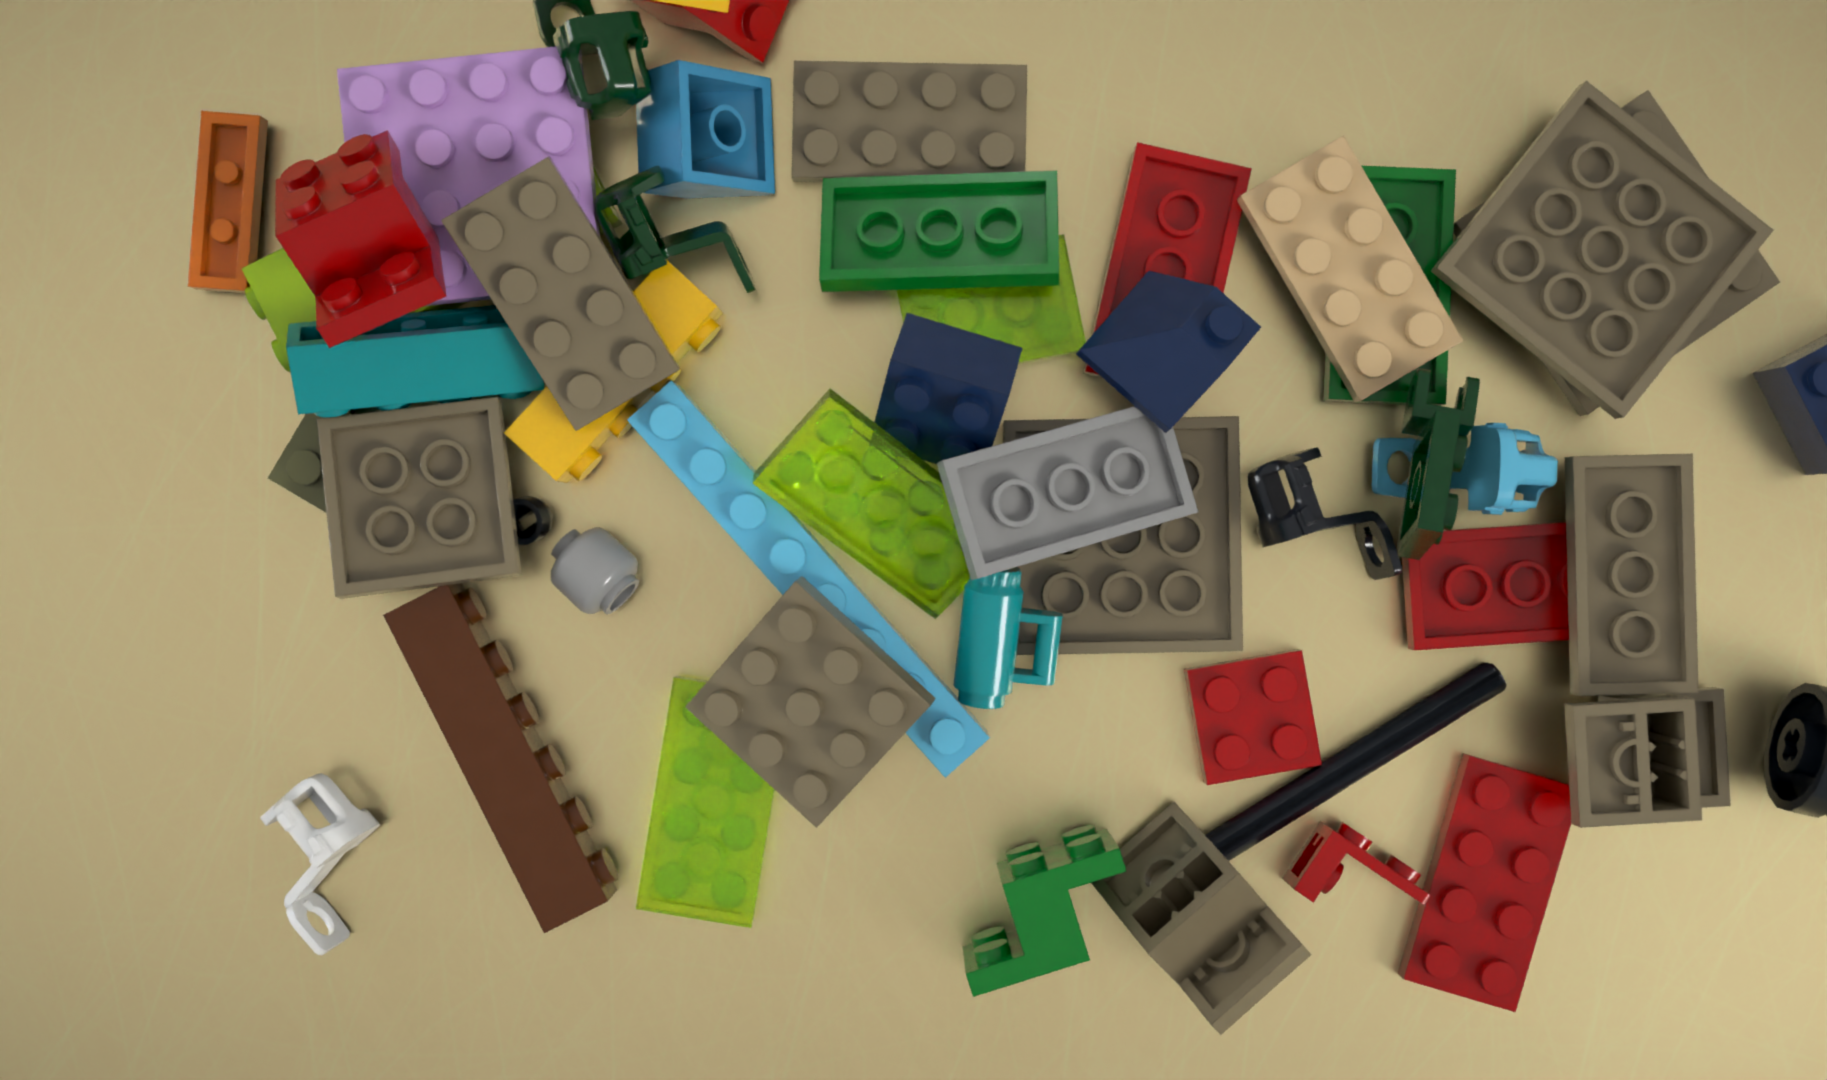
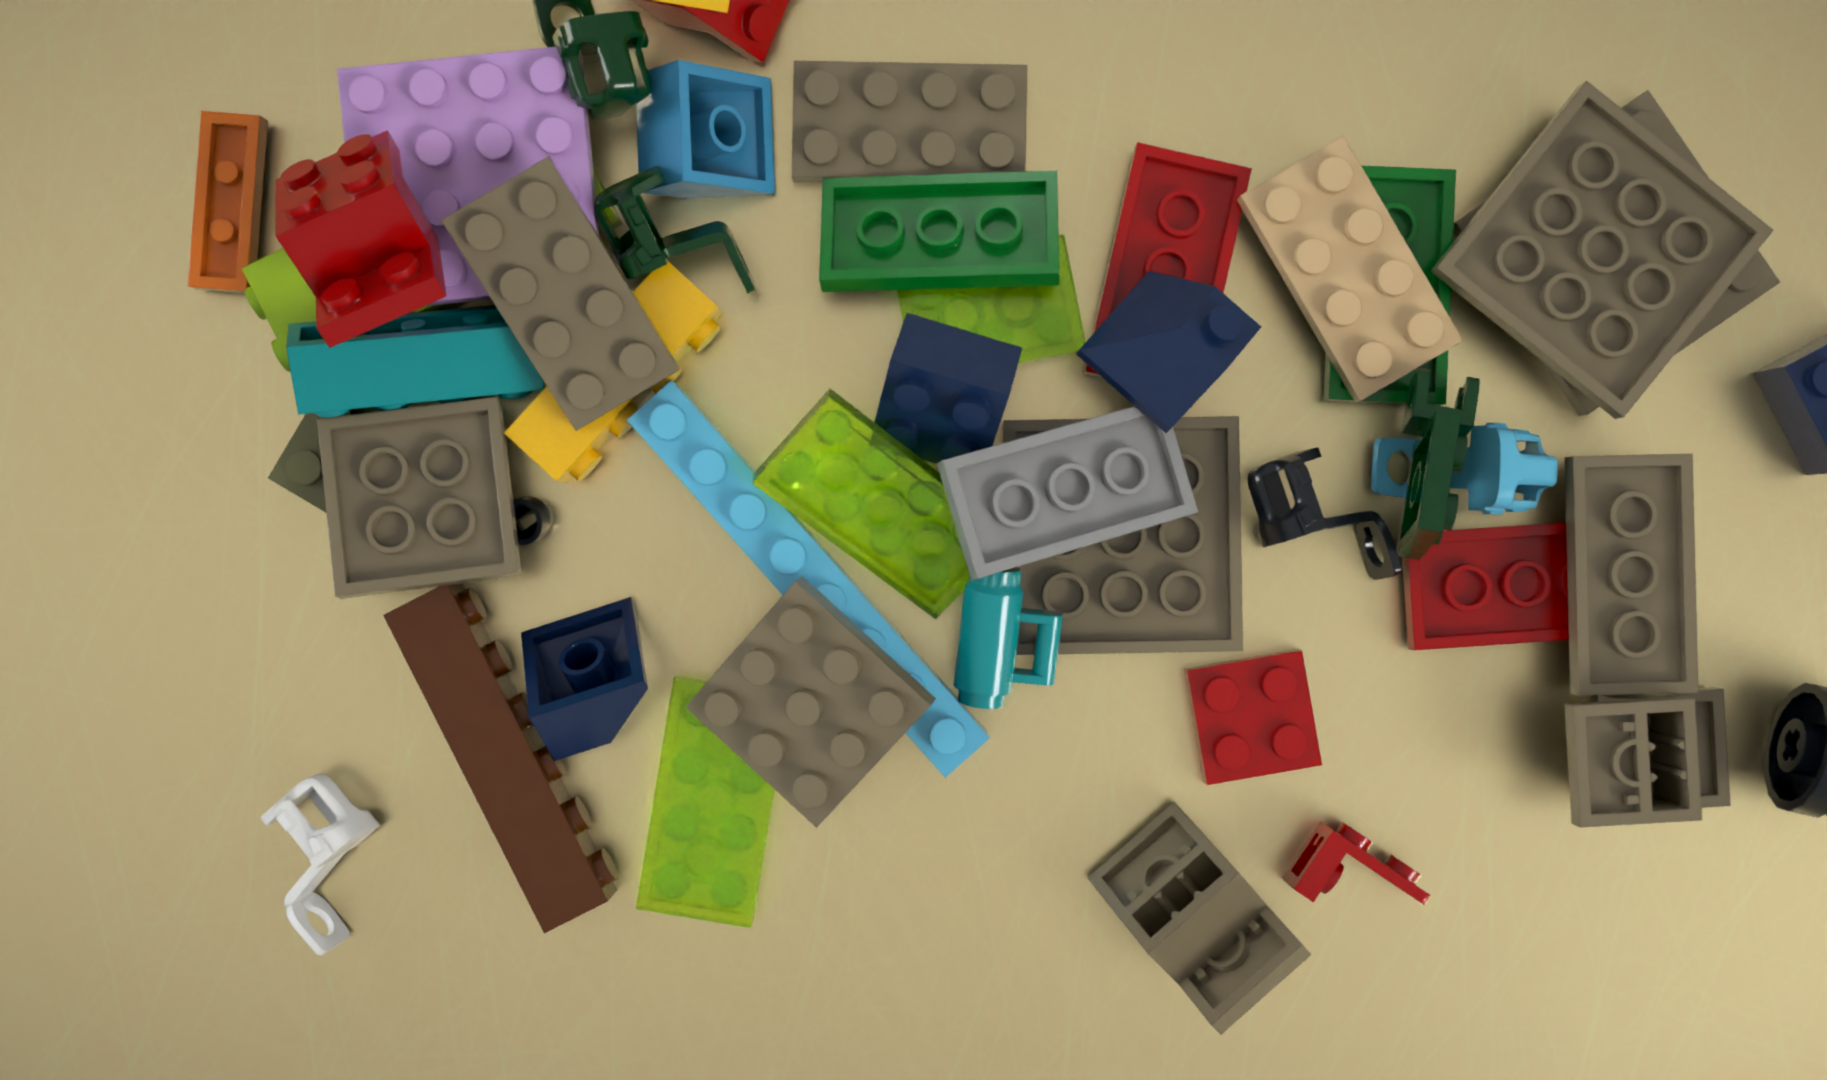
(584, 677): none -> dark blue slope
(594, 570): light grey head -> none
(1042, 910): green bracket -> none
(1358, 760): black axle -> none
(1488, 883): red plate -> none

